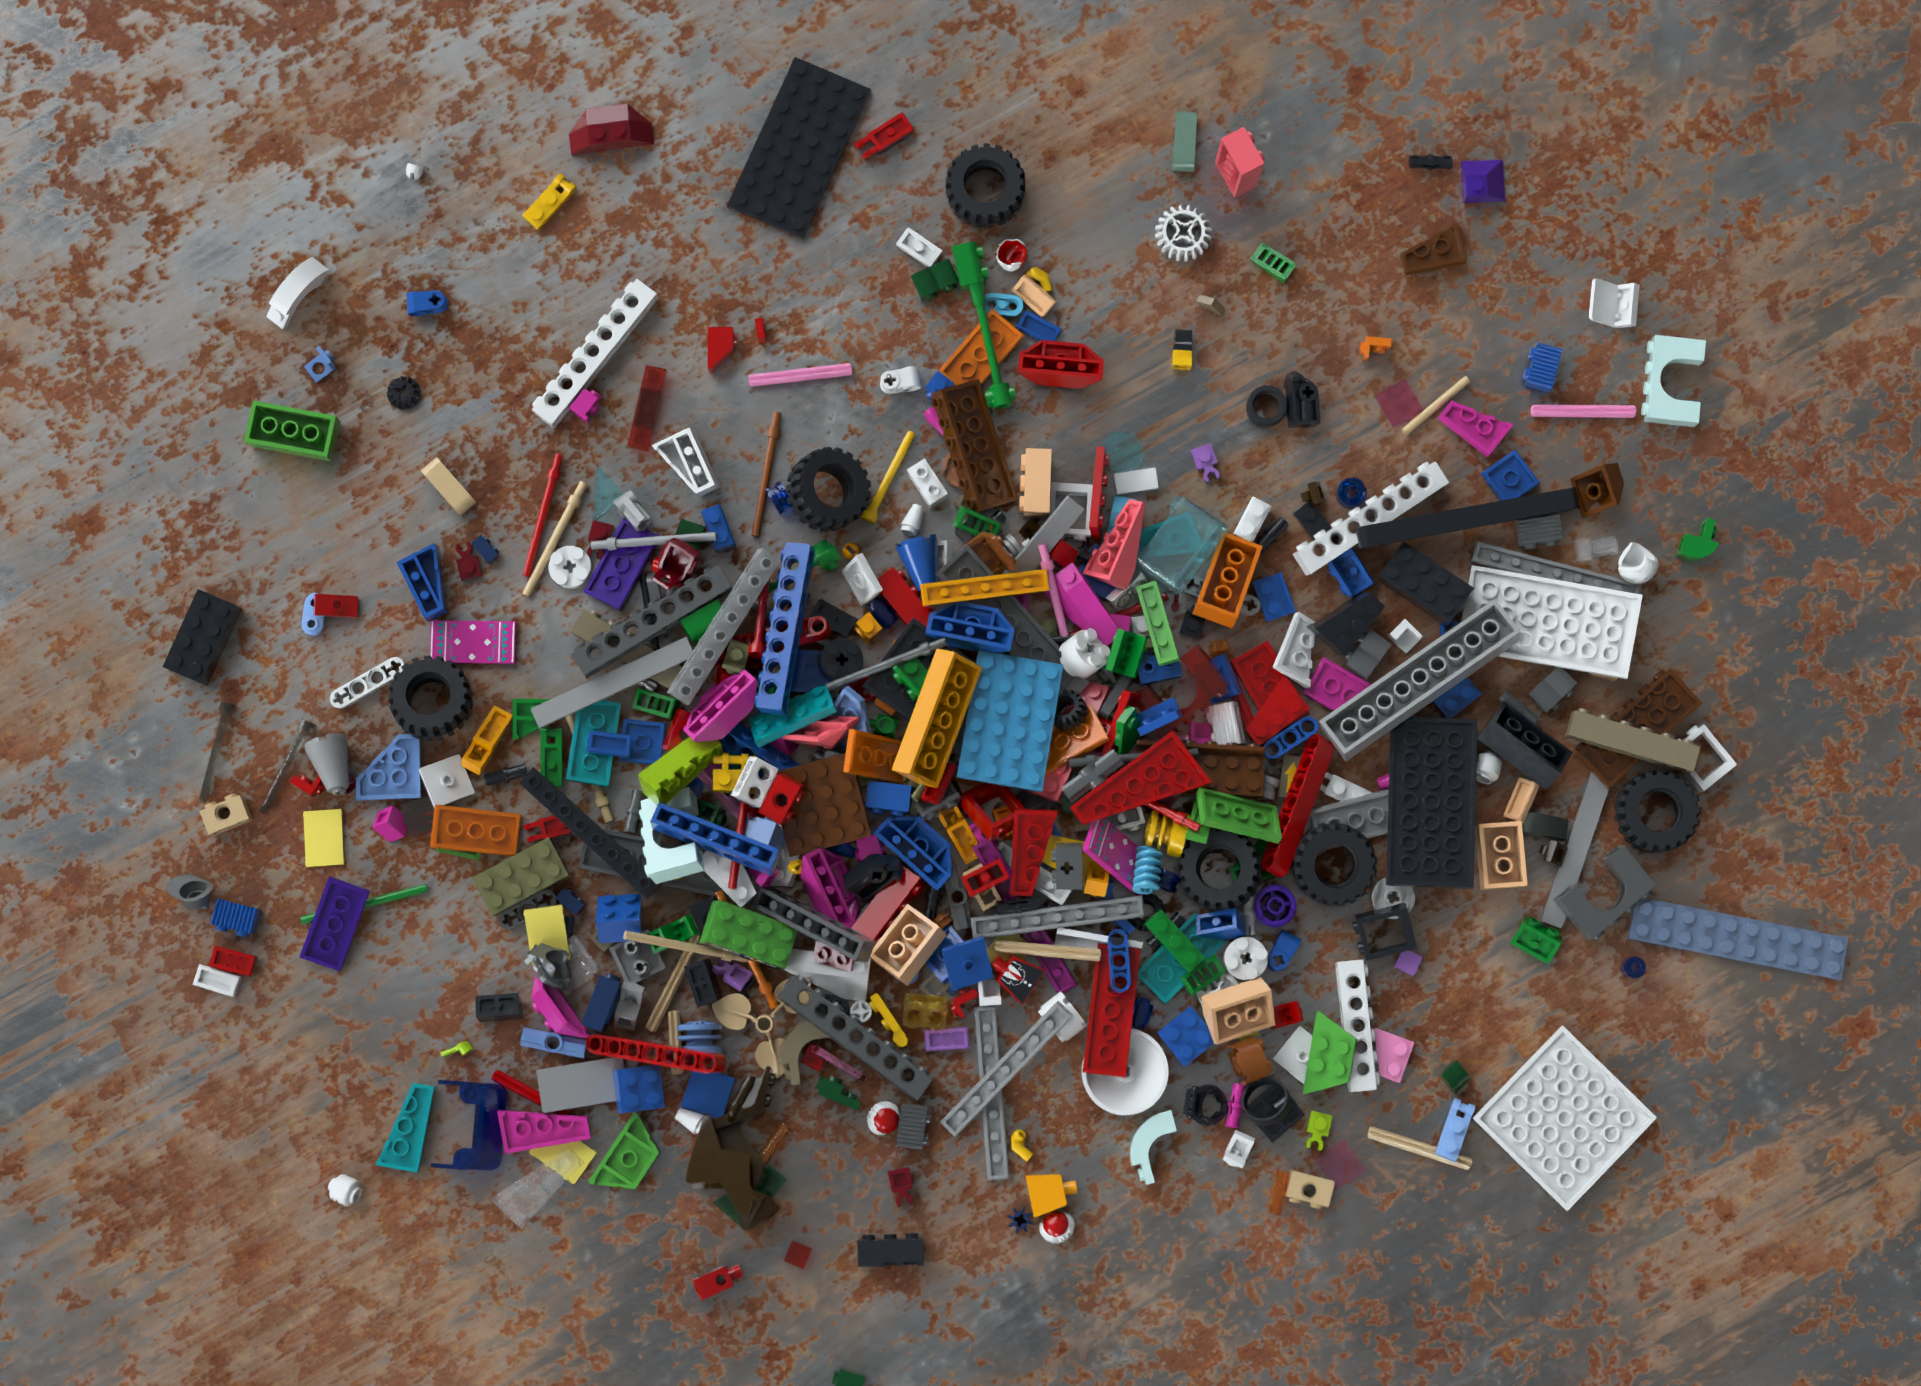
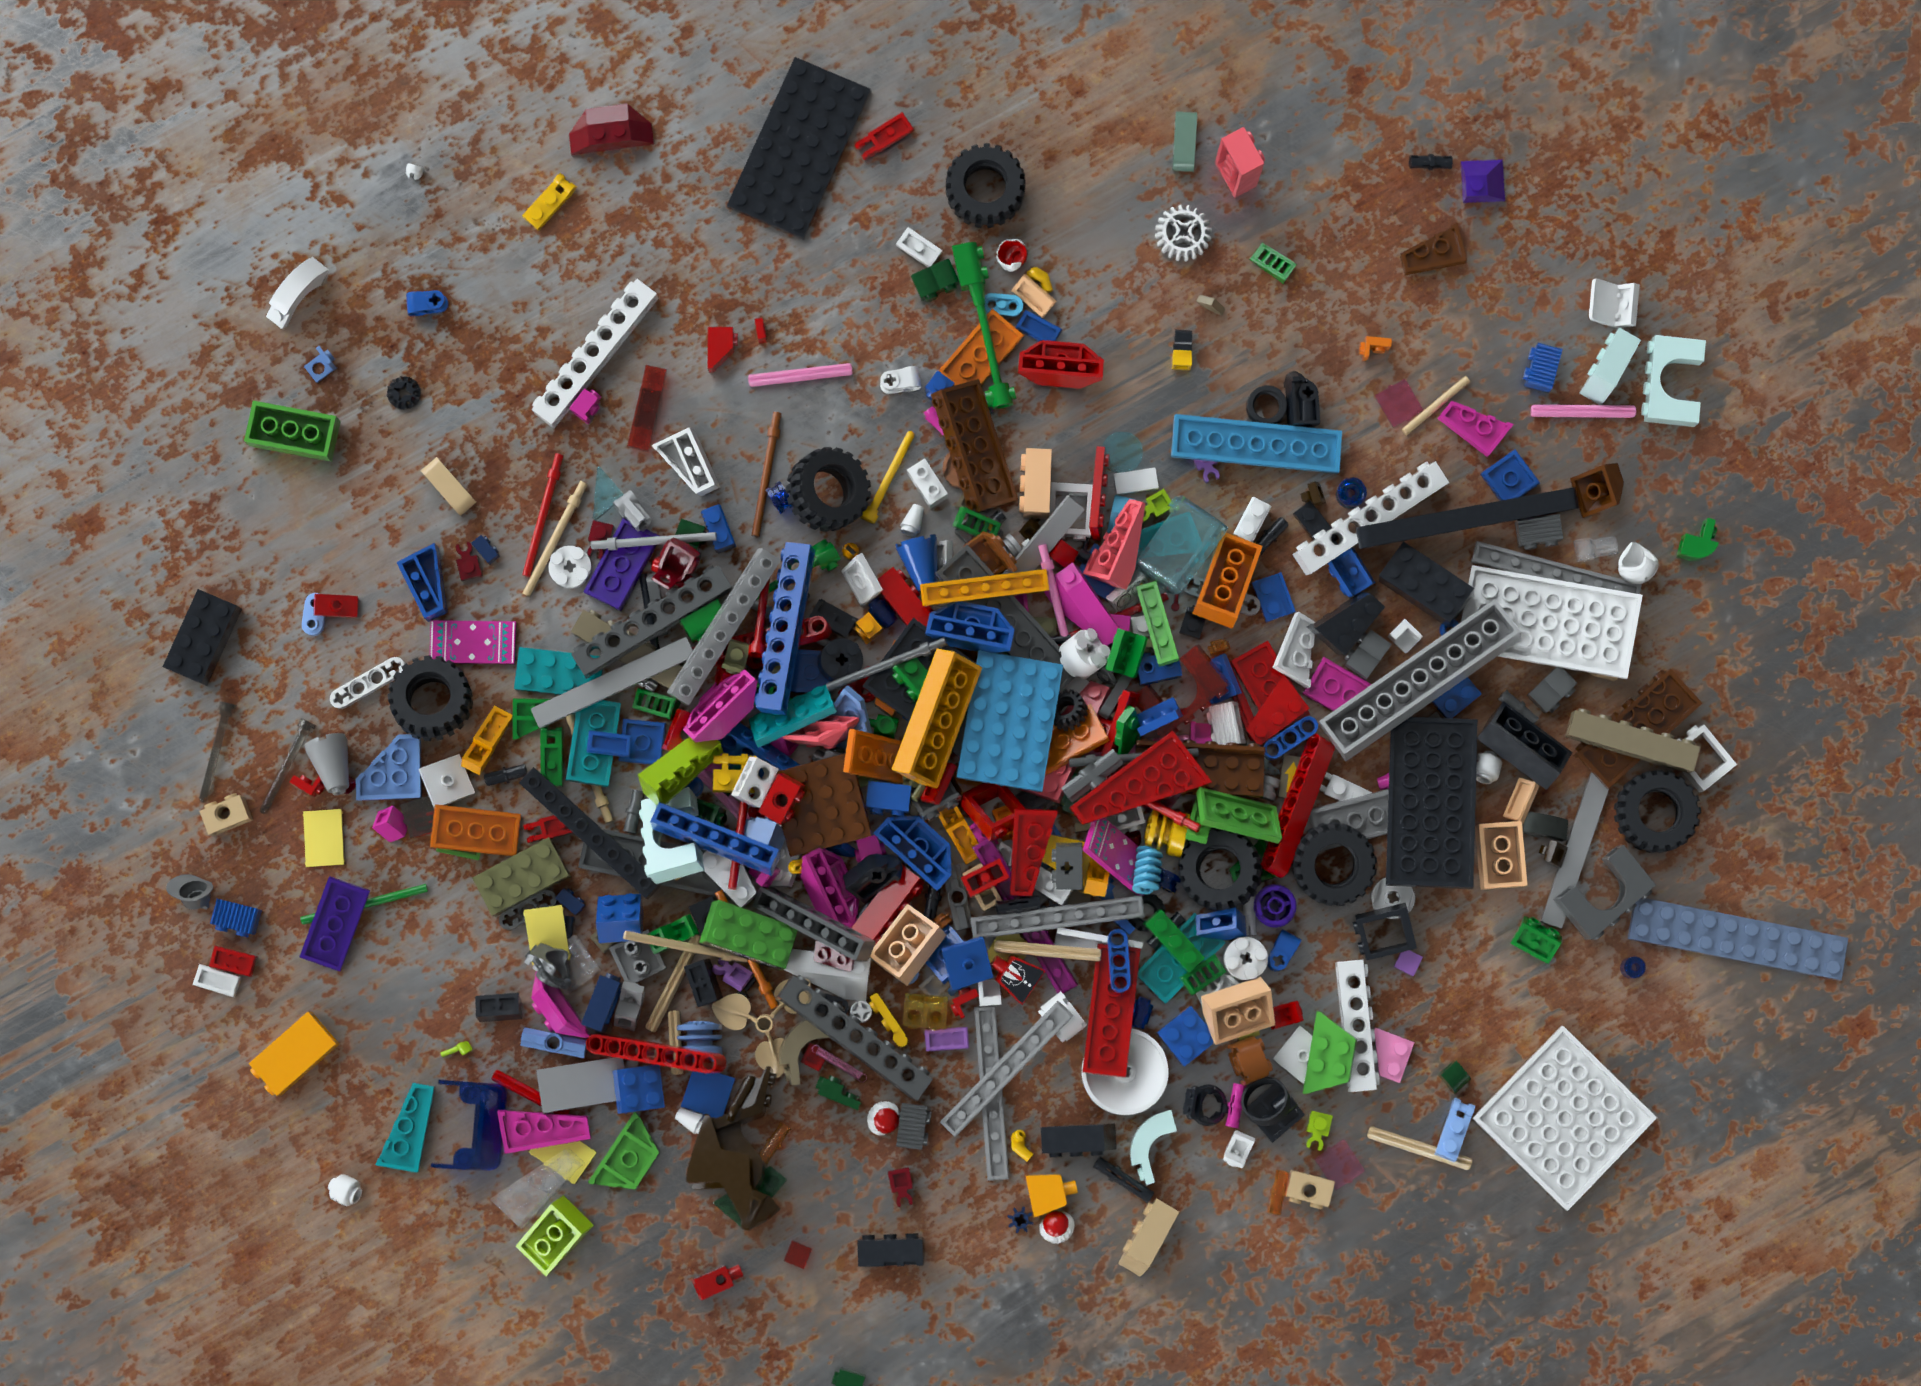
(293, 1054): none -> light orange brick
(549, 671): none -> teal plate
(554, 1235): none -> lime slope
(1078, 1139): none -> black wedge
(1135, 836): none -> dark red hinge
(1145, 1193): none -> black pin
(1148, 1237): none -> tan wedge
(1157, 504): none -> lime plate
(1256, 443): none -> dark azure plate
(1610, 365): none -> light aqua wedge

